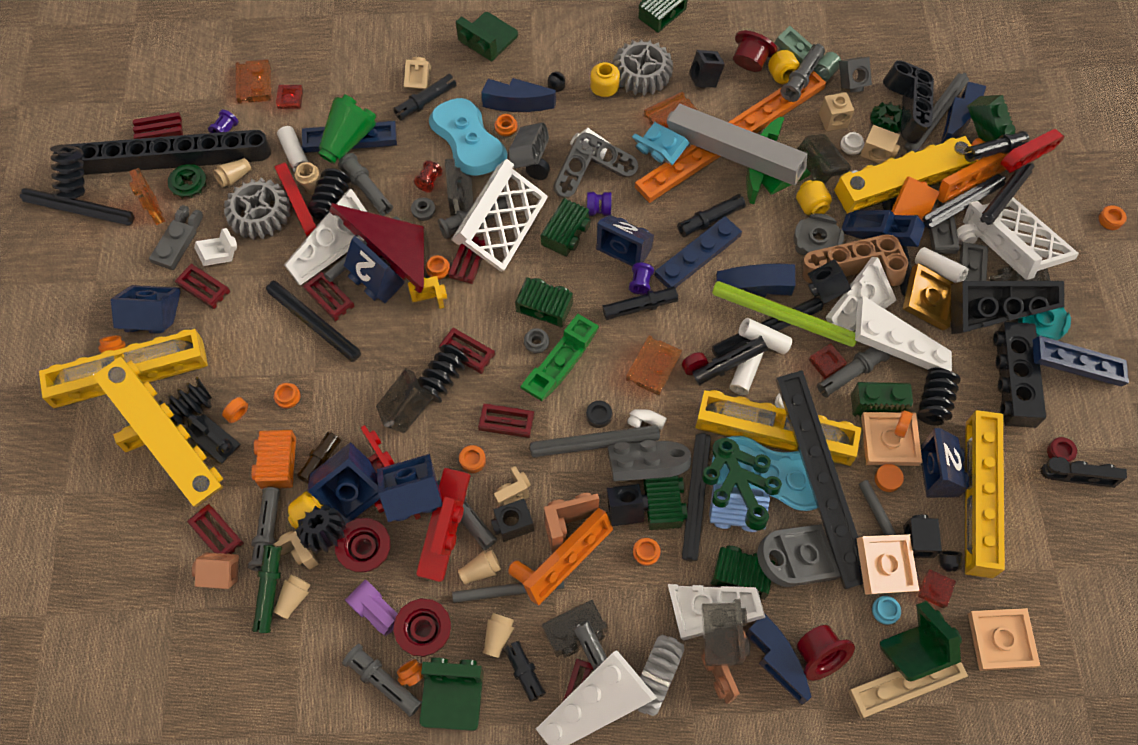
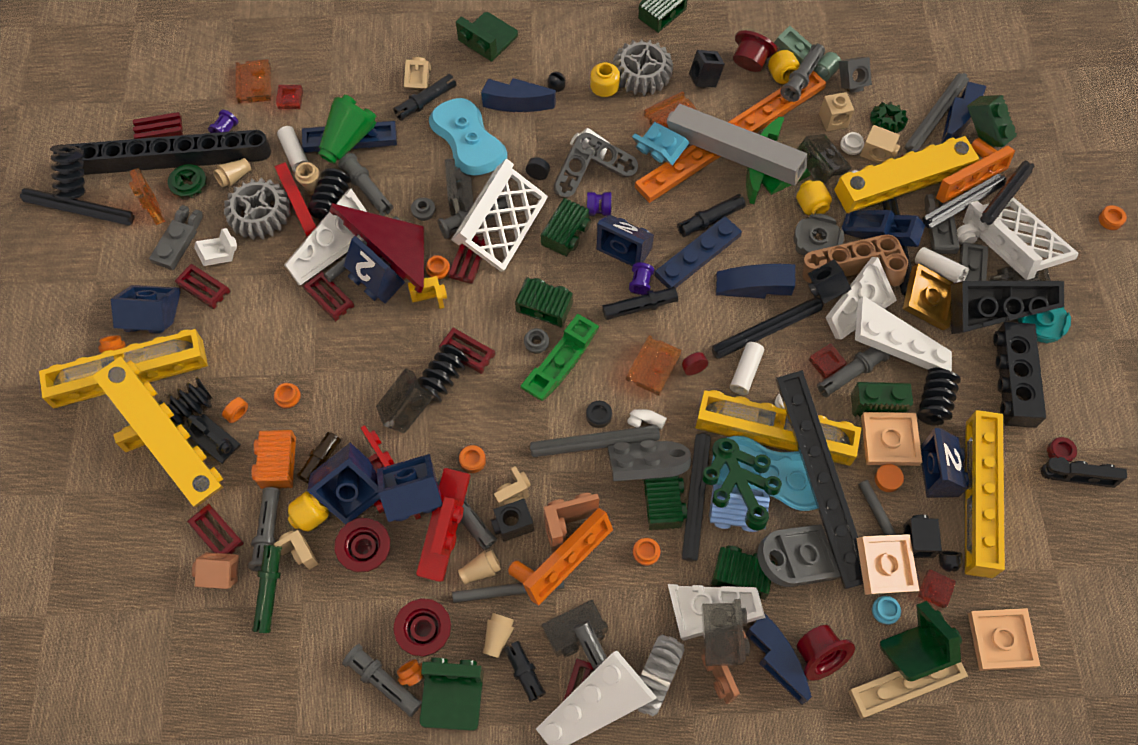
(291, 595): tan cone -> none
(312, 320): black axle -> none
(321, 529): black gear -> none
(369, 603): medium lavender piece -> none
(428, 176): clear red bush -> none
(506, 120): orange plate -> none
(507, 430): dark red tile -> none
(529, 145): dark grey beam -> none
(626, 505): black brick -> none
(730, 360): black pin -> none
(774, 340): white piece -> none
(784, 313): lime axle -> none
(903, 423): orange tile -> none
(915, 198): orange piece -> none
(917, 102): black beam -> none
(1003, 144): black pin -> none
(1032, 150): red beam -> none
(1080, 361): dark blue plate -> none

